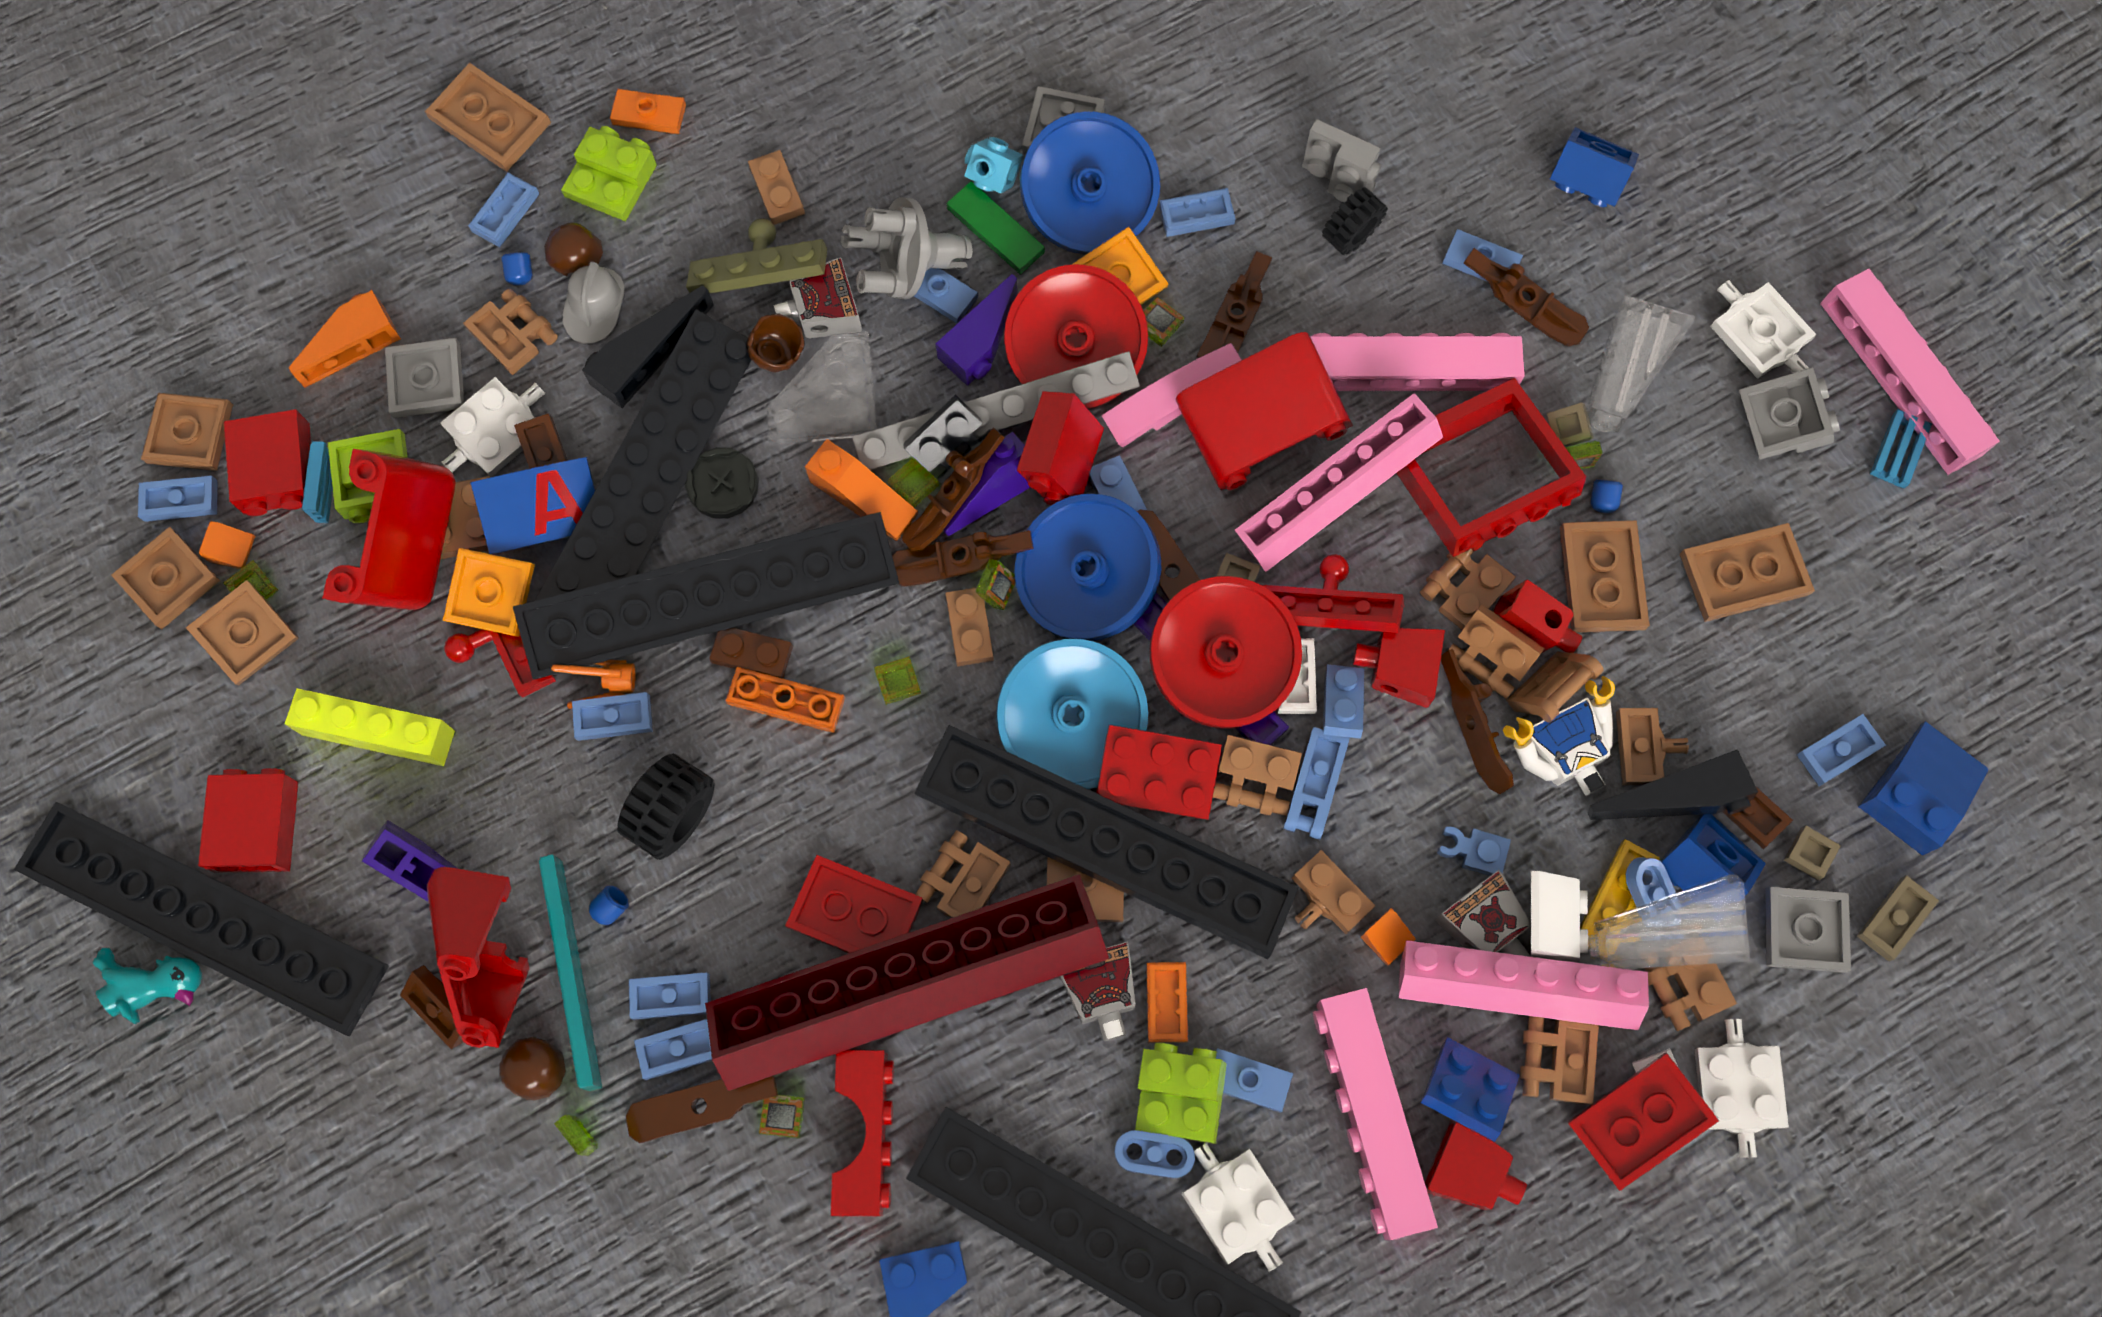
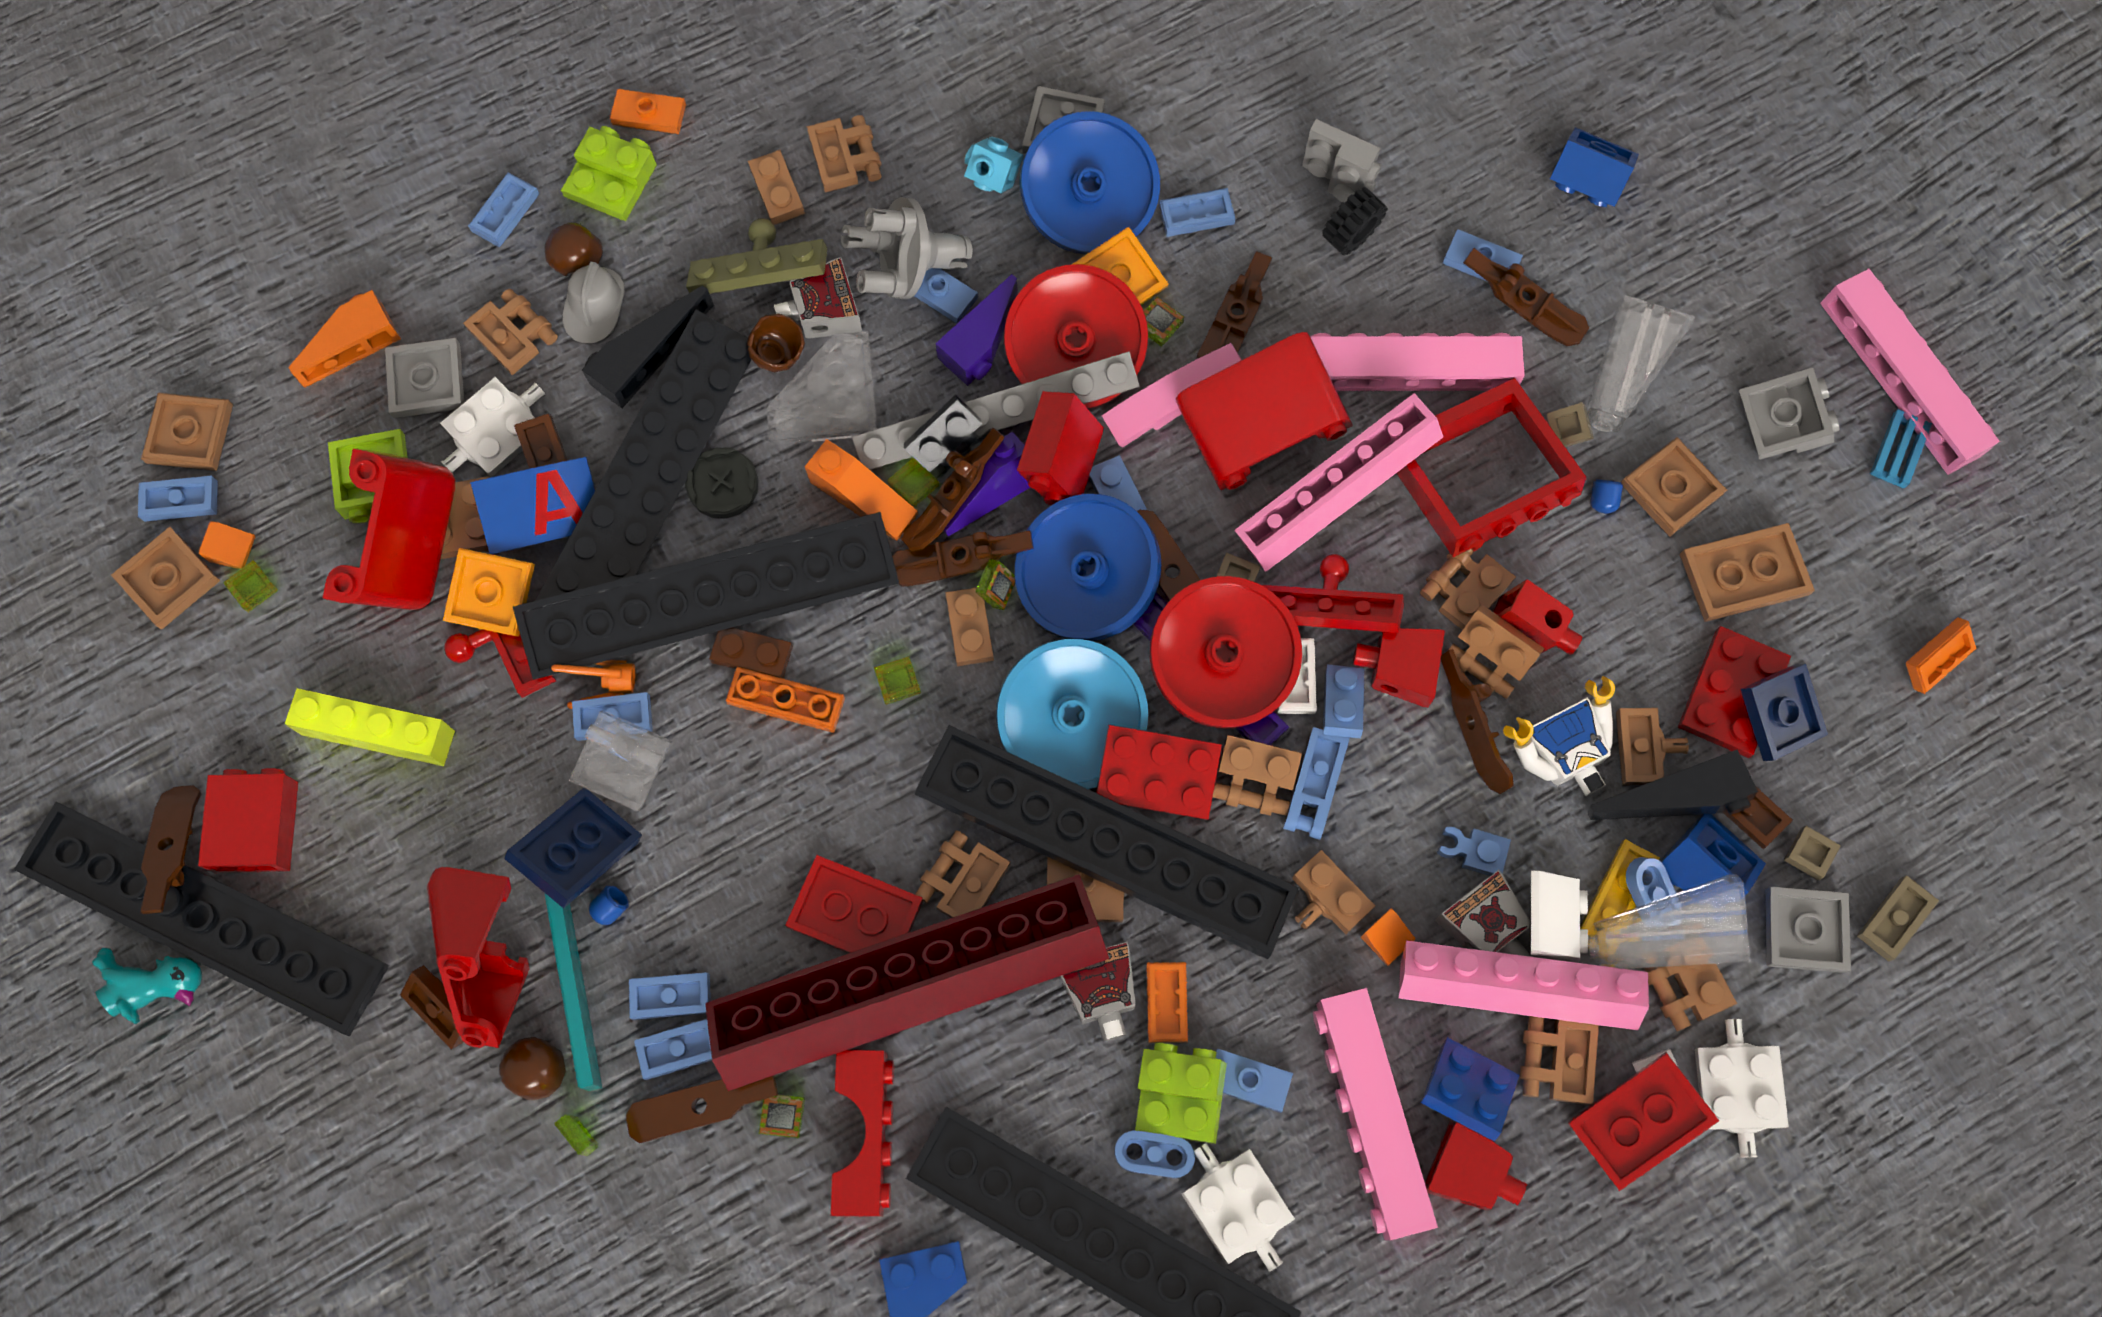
(169, 826): none -> reddish brown piece
(242, 632): medium nougat plate -> none
(267, 461): red brick -> none
(318, 483): dark azure tile -> none
(403, 858): dark purple slope -> none
(488, 117): medium nougat plate -> none
(517, 268): blue piece -> none
(573, 847): none -> dark blue plate
(620, 760): none -> clear plate
(665, 806): black tyre -> none
(833, 154): none -> medium nougat plate
(995, 227): green tile -> none
(1554, 684): medium nougat plate -> none
(1586, 454): clear neon green tile -> none
(1604, 576): medium nougat plate -> none
(1673, 486): none -> medium nougat plate
(1716, 702): none -> red plate
(1762, 329): white plate -> none
(1784, 712): none -> dark blue plate
(1841, 750): medium blue plate -> none
(1925, 790): blue slope -> none
(1941, 655): none -> orange plate

